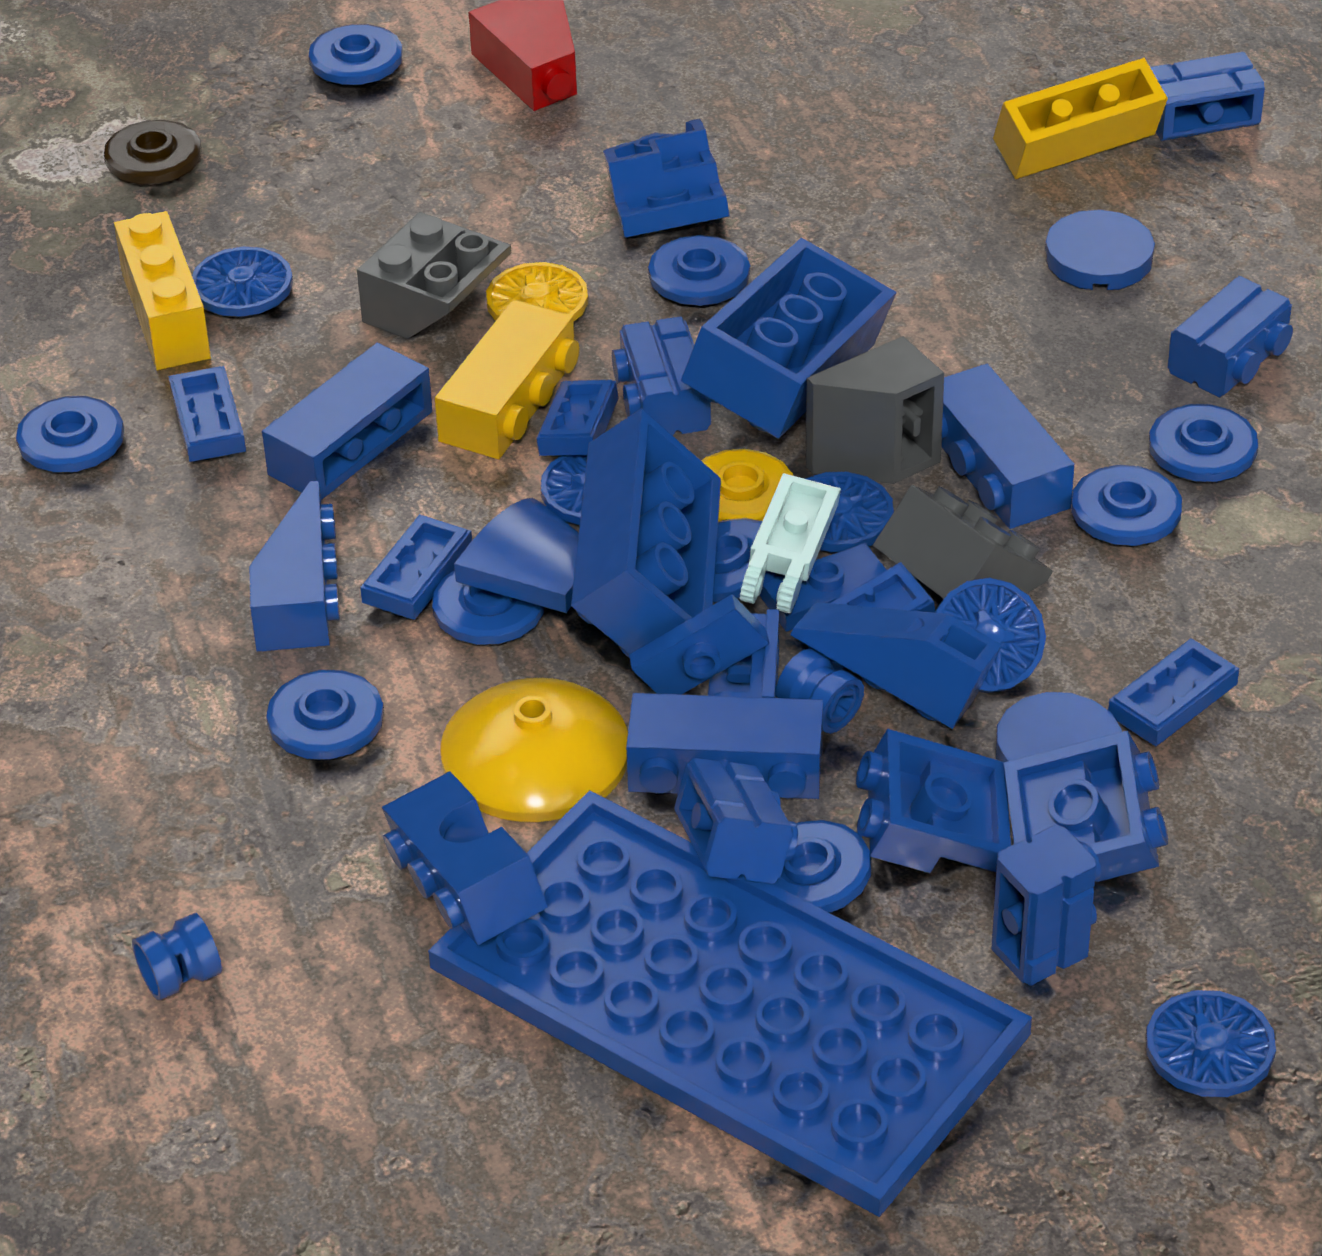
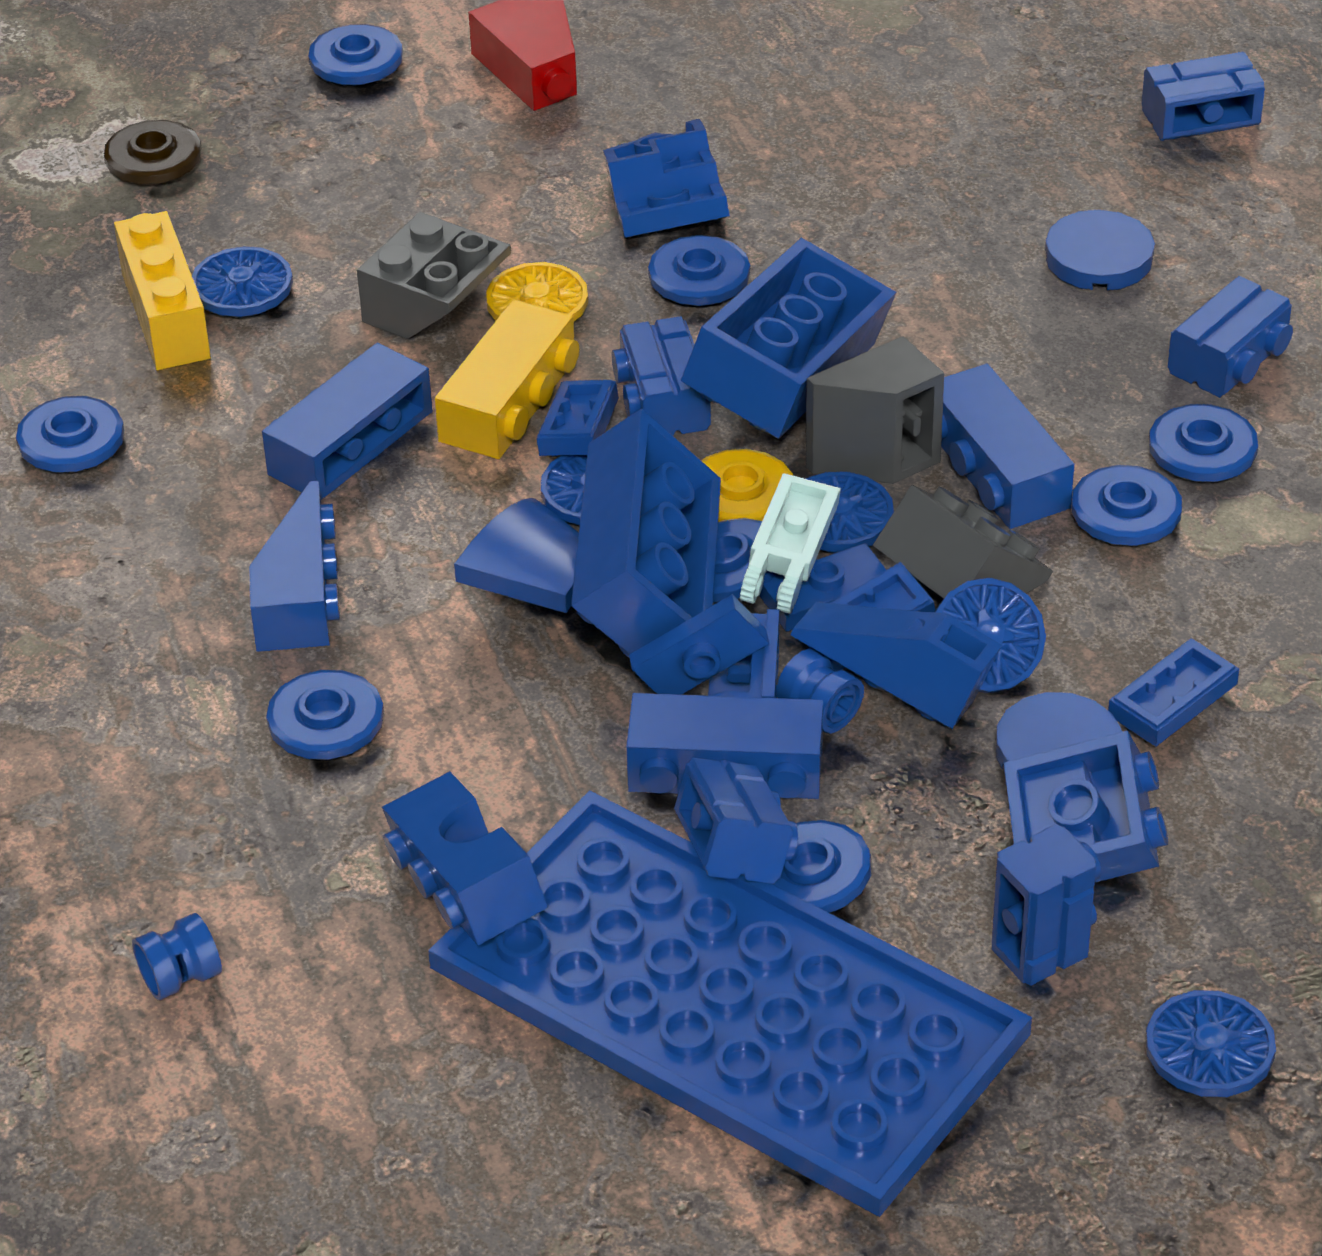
(207, 413): blue plate -> none
(415, 567): blue plate -> none
(481, 615): blue wheel -> none
(535, 748): yellow dish -> none
(932, 804): blue plate -> none
(1079, 118): yellow brick -> none

